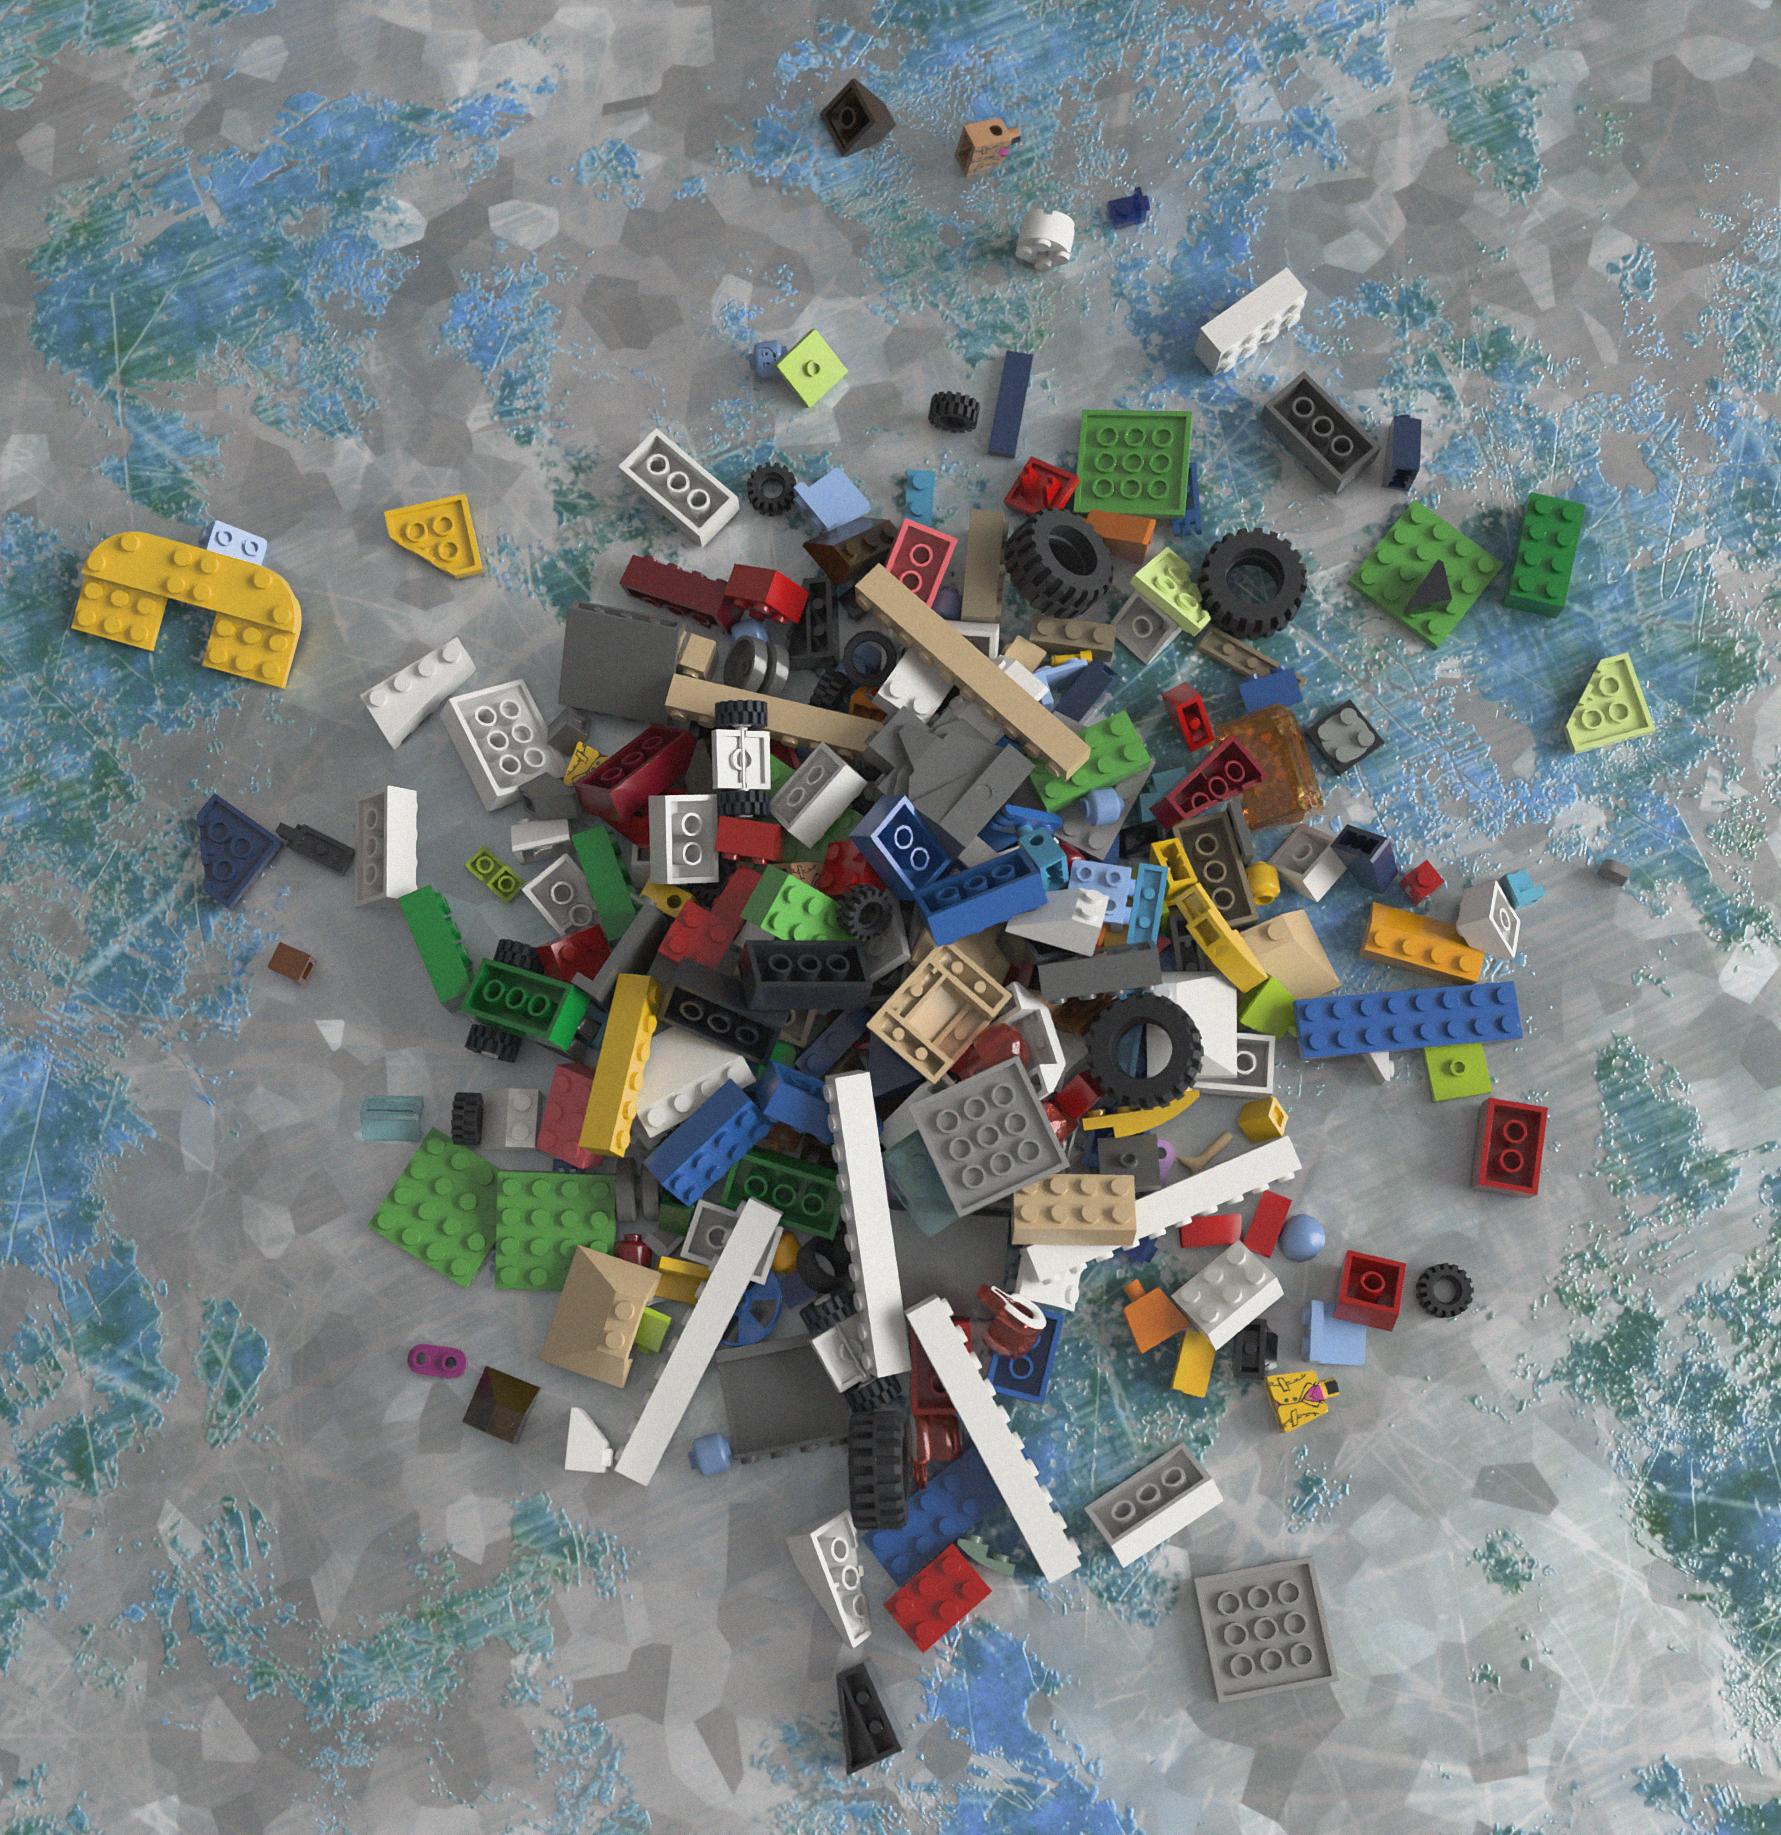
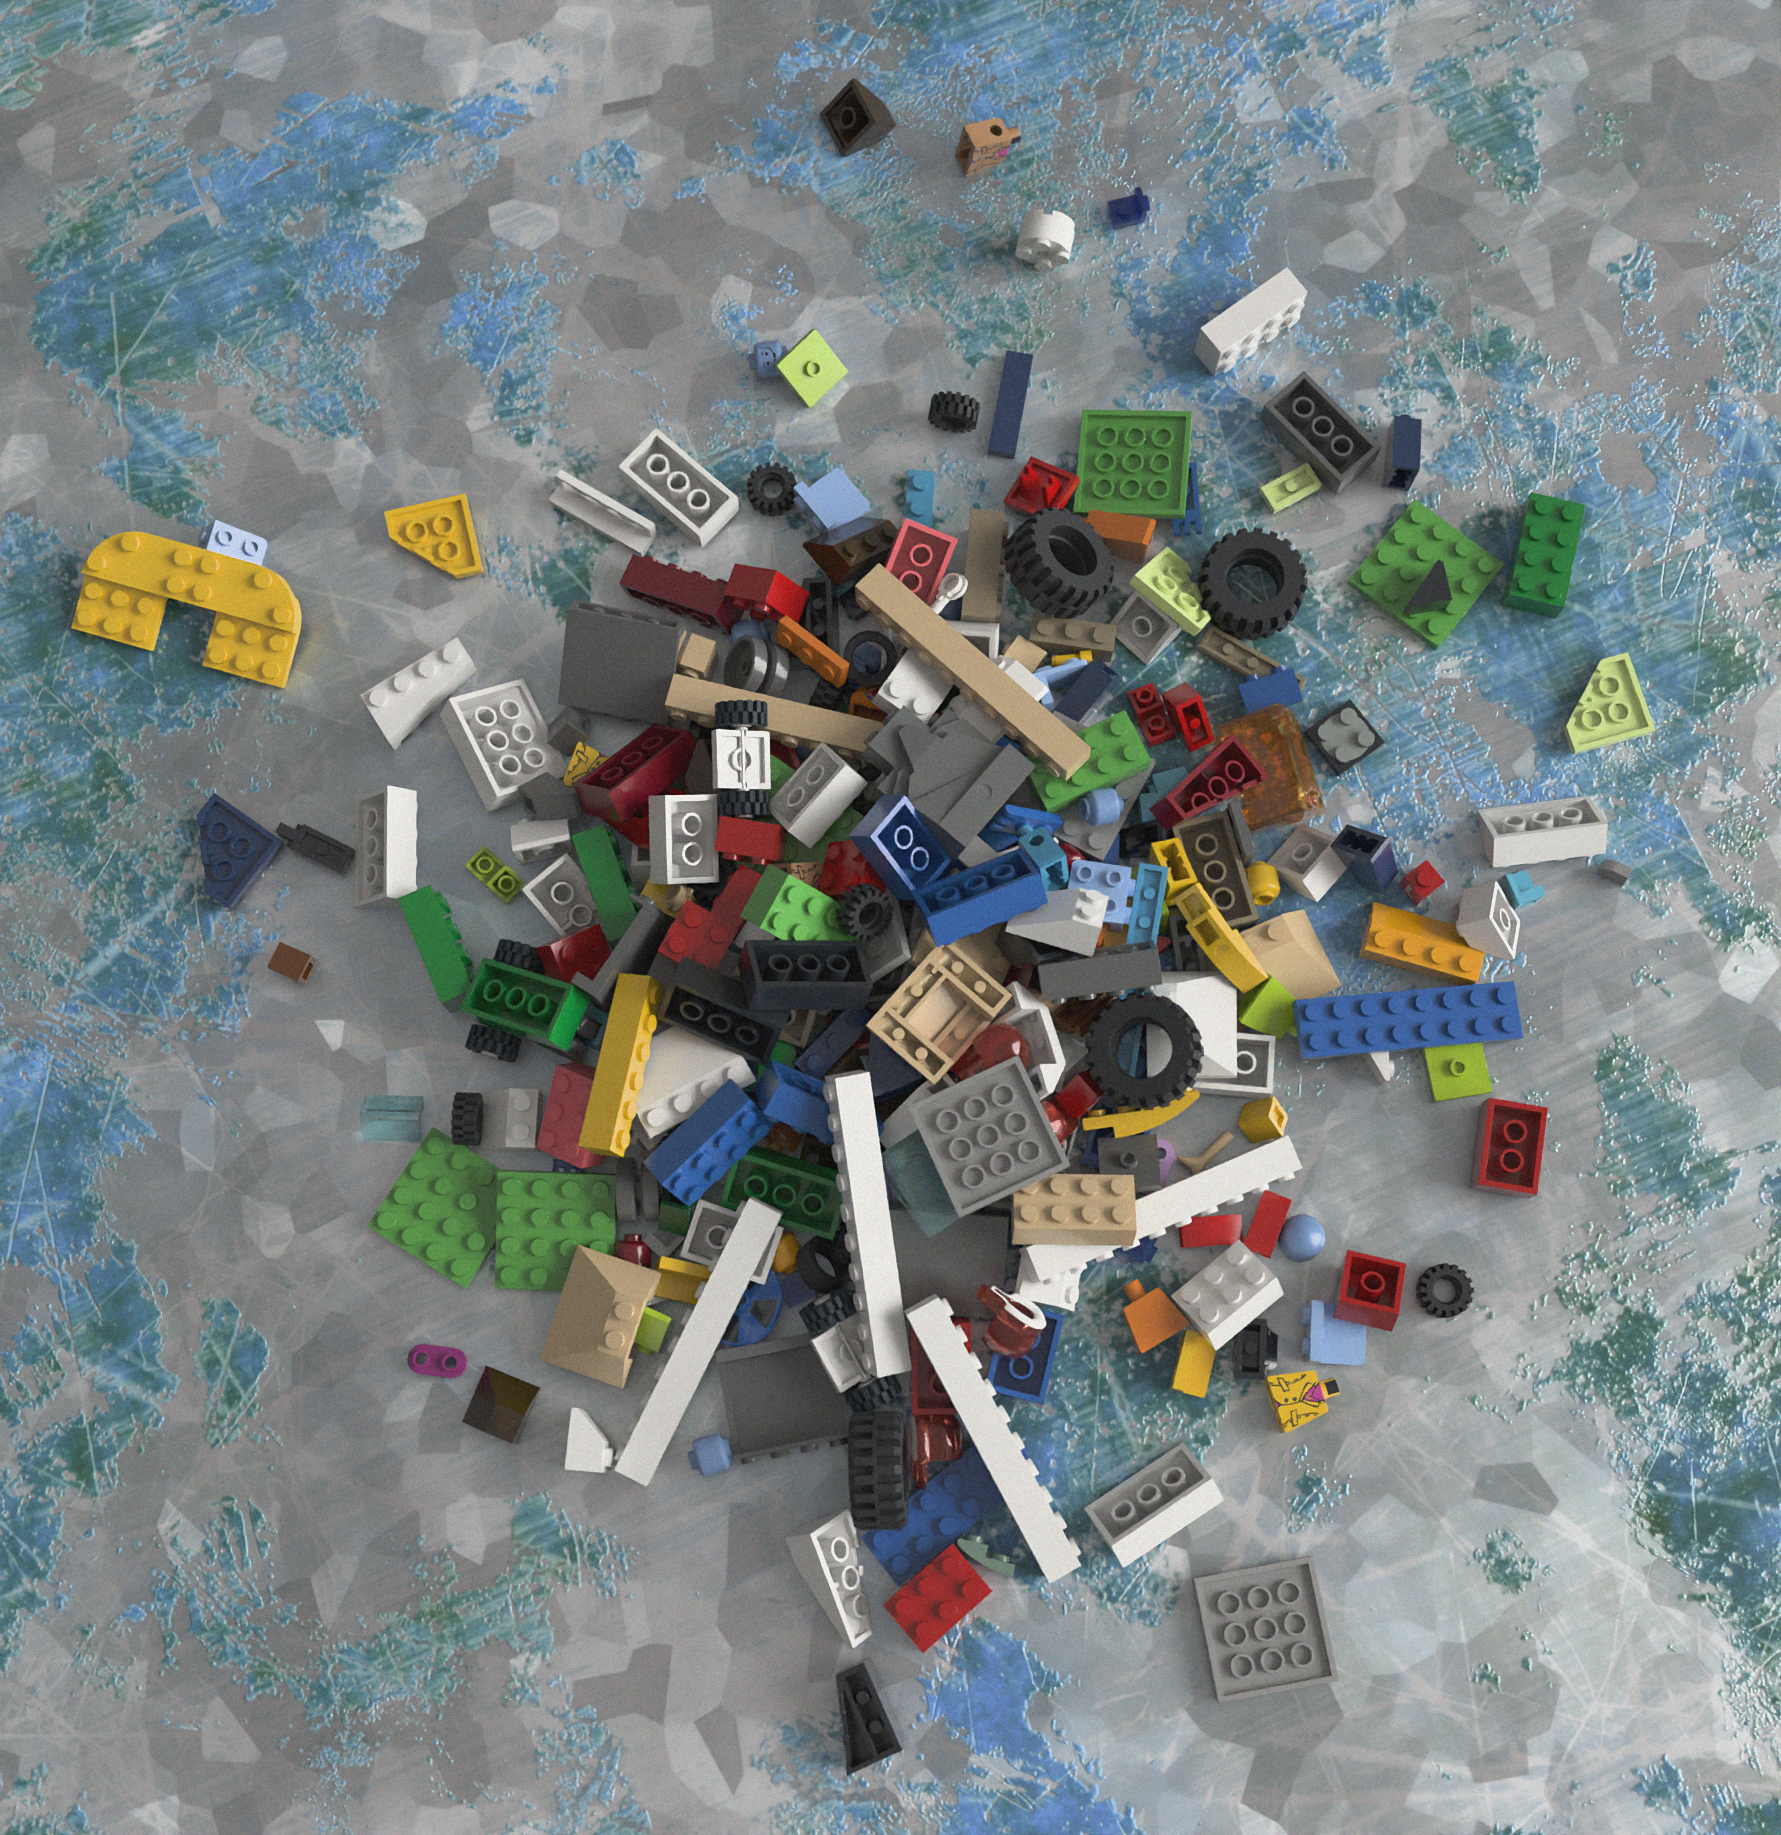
(603, 514): none -> white fence
(677, 896): none -> tan plate
(812, 651): none -> orange plate
(950, 588): none -> white plate
(1150, 714): none -> red slope
(1290, 488): none -> yellowish green plate
(1542, 831): none -> white slope

